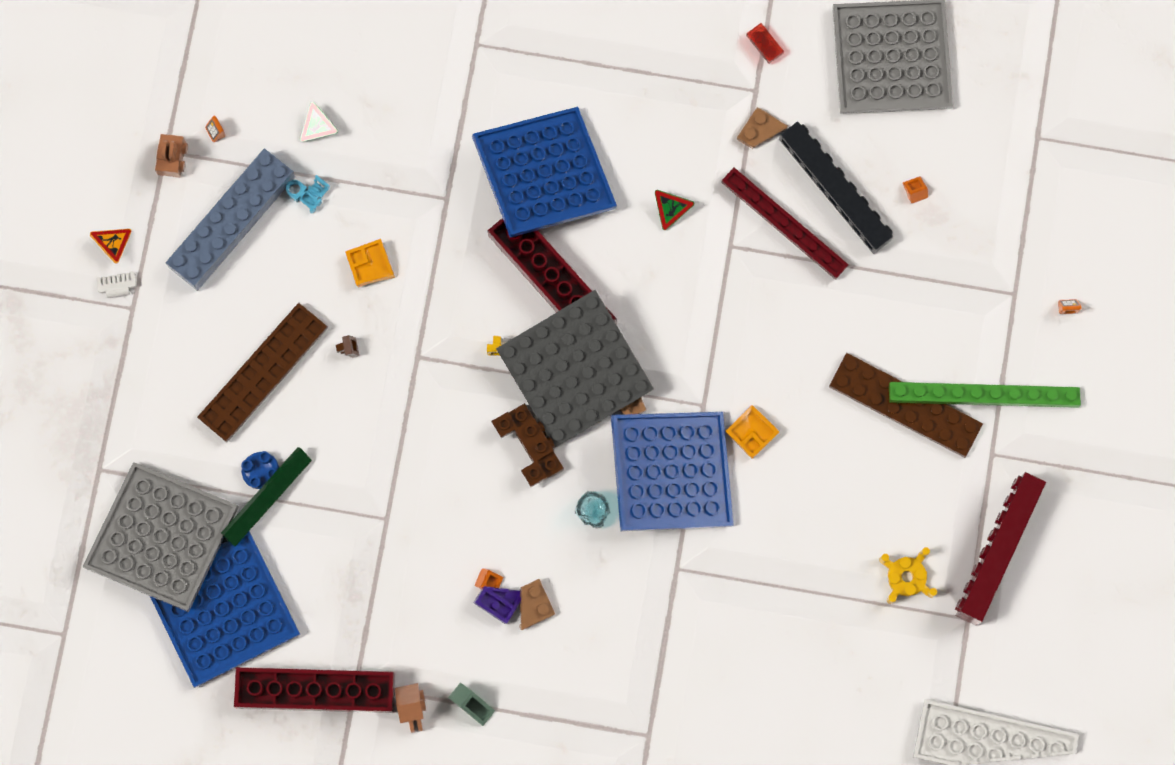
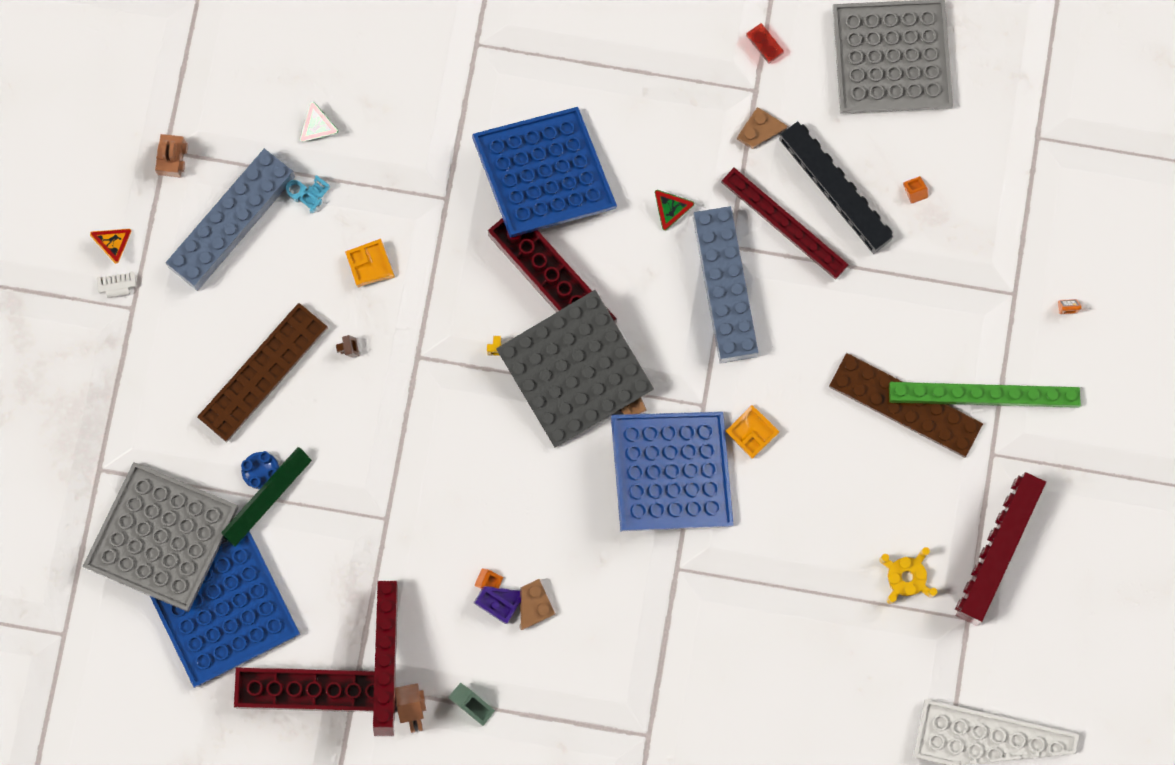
(215, 129): slope -> none
(385, 658): none -> dark red brick
(534, 442): reddish brown bracket -> none
(592, 509): clear light blue hair -> none
(725, 284): none -> sand blue brick

